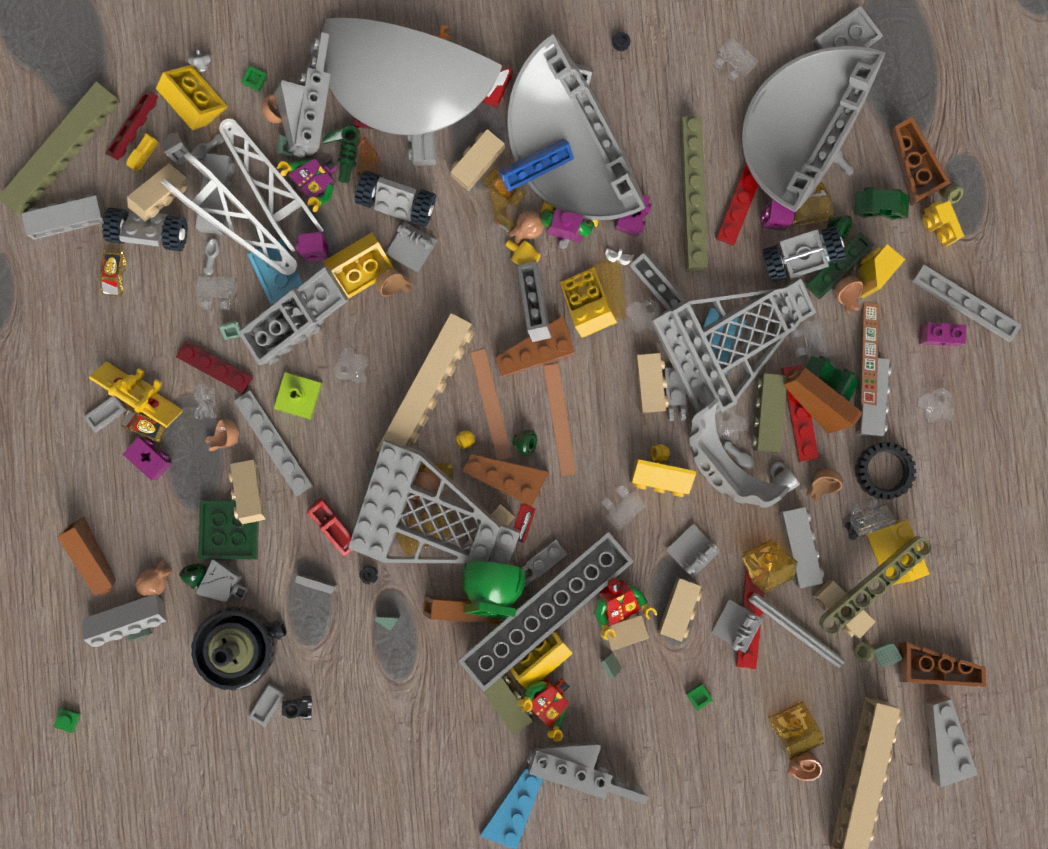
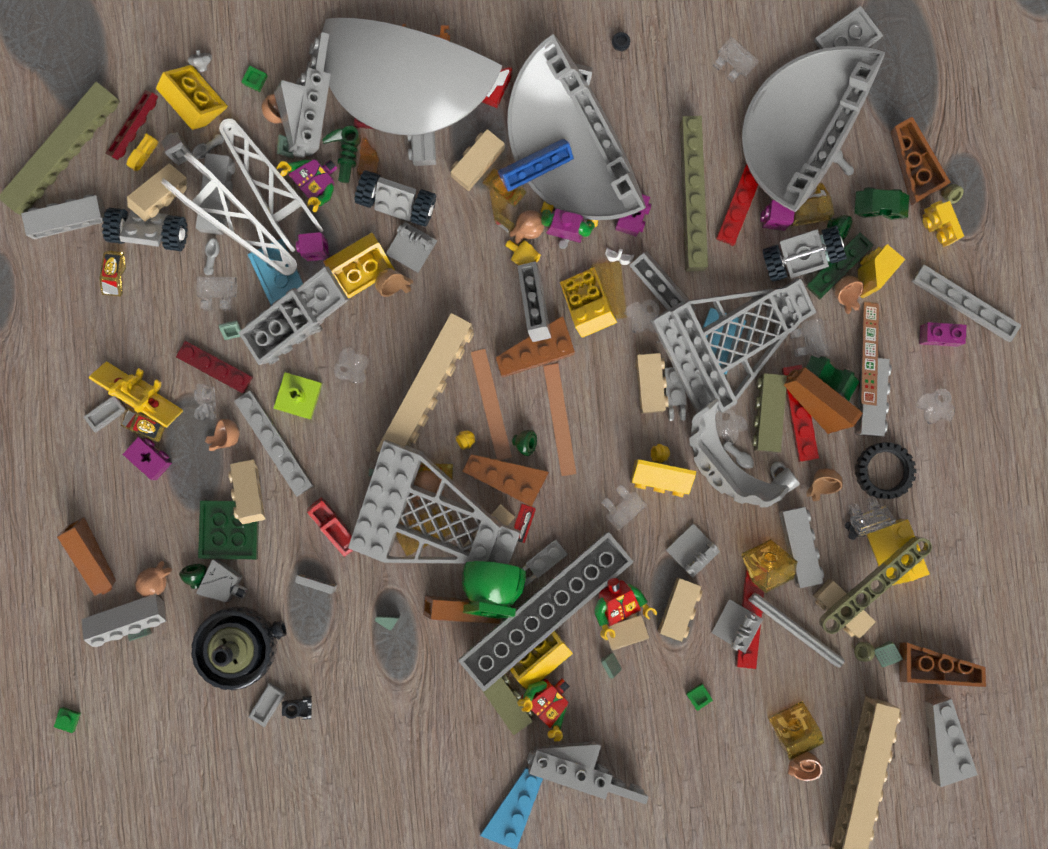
(368, 569): black plate -> none

